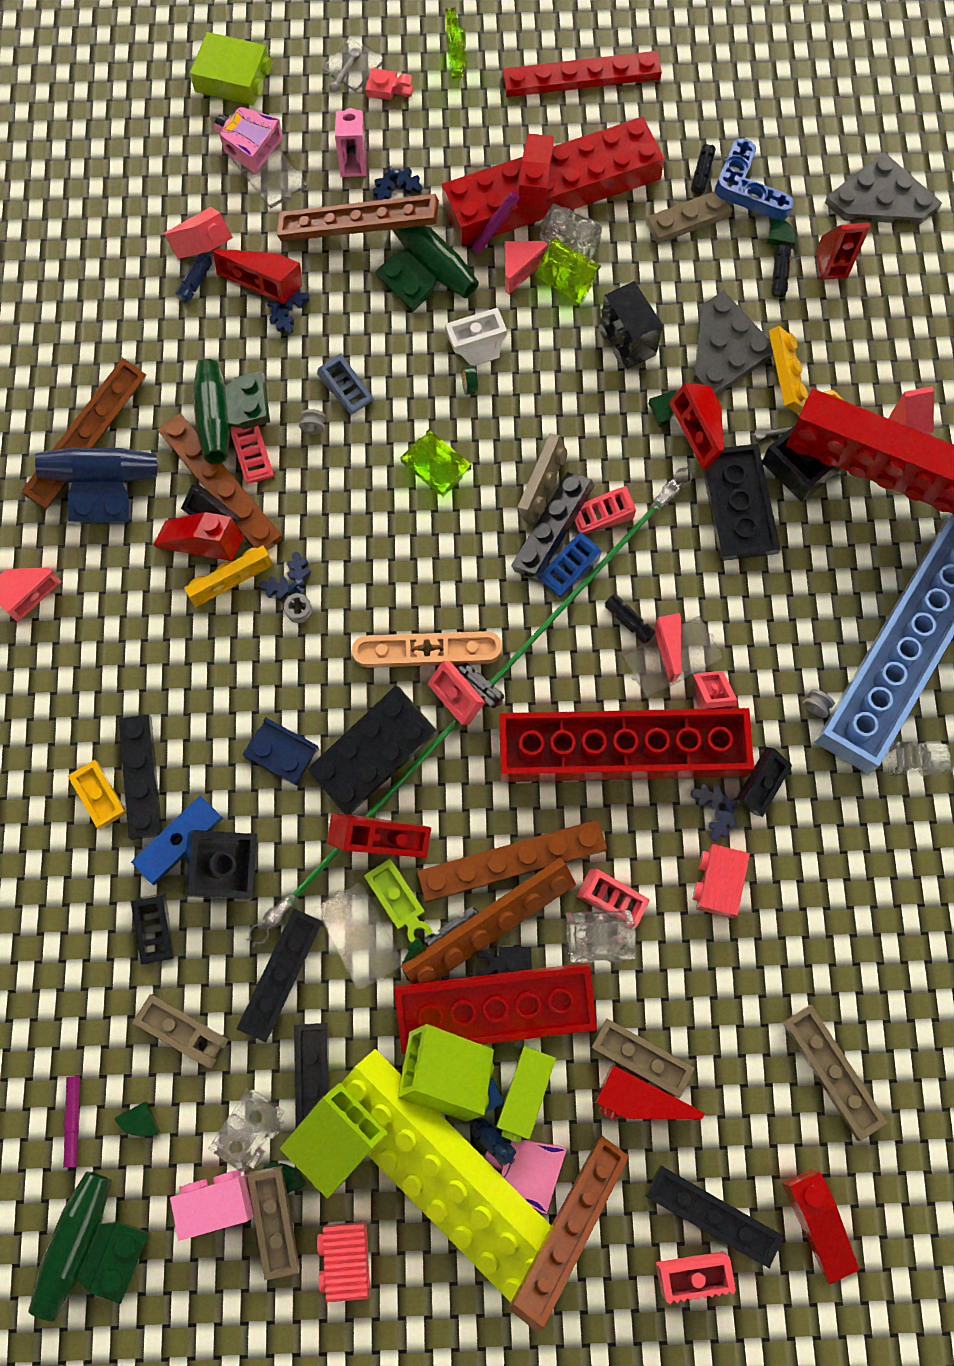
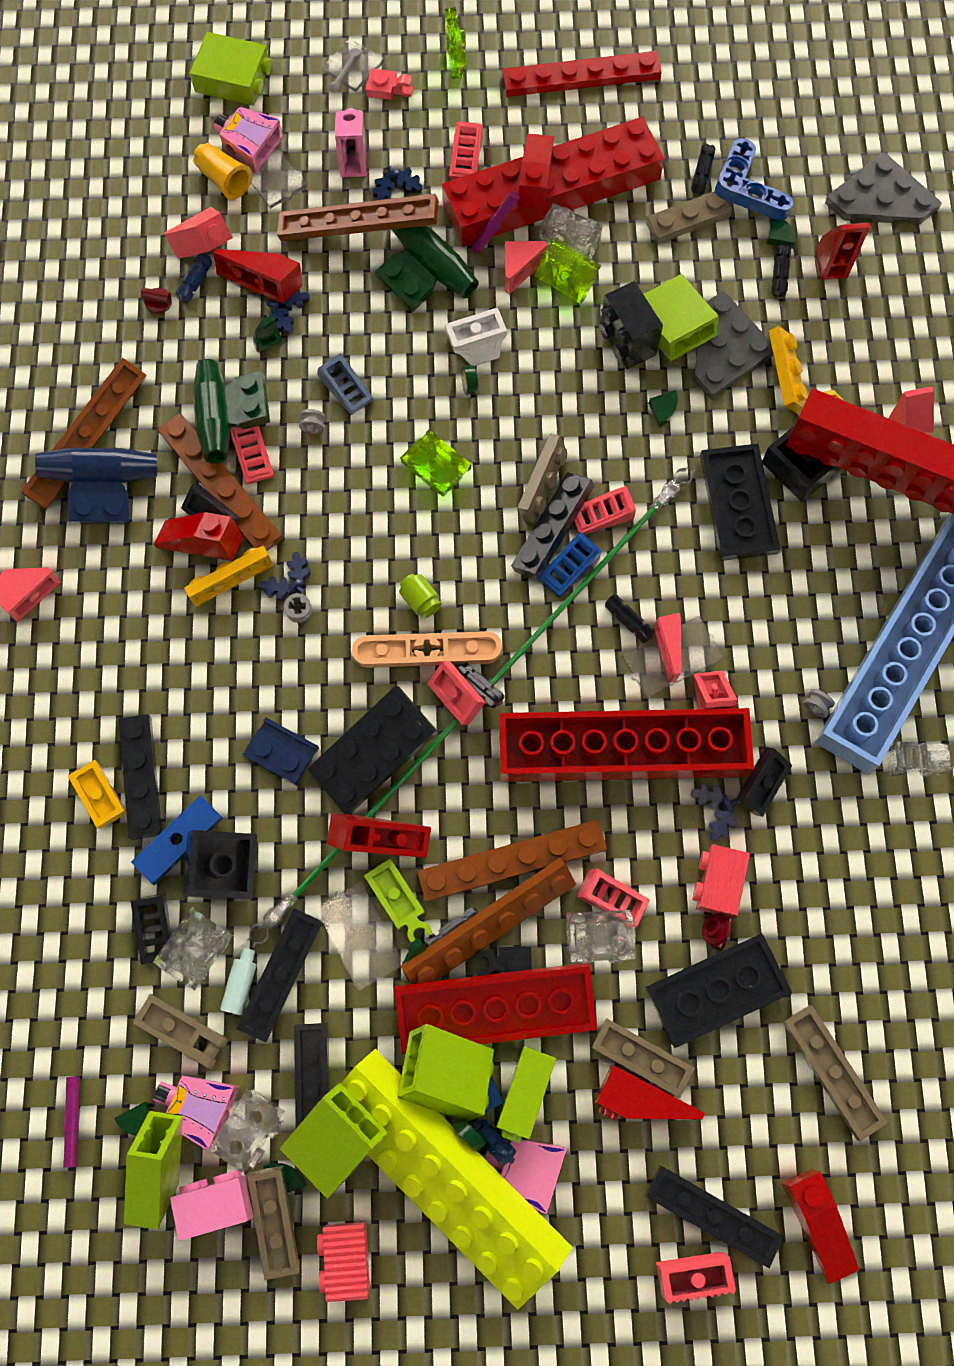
(86, 1251): dark green plate -> none
(153, 1170): none -> lime brick
(156, 299): none -> dark red plate
(193, 949): none -> clear brick
(201, 1103): none -> torso
(225, 172): none -> yellow plant
(239, 983): none -> light aqua cylinder
(266, 334): none -> dark green tile
(419, 595): none -> lime brick
(466, 134): none -> coral slope
(470, 1134): none -> dark green tile
(568, 1235): dark orange plate -> none
(684, 316): none -> lime brick
(700, 420): red slope -> none
(717, 930): none -> dark red plate
(718, 990): none -> black plate
(760, 434): light grey hinge -> none

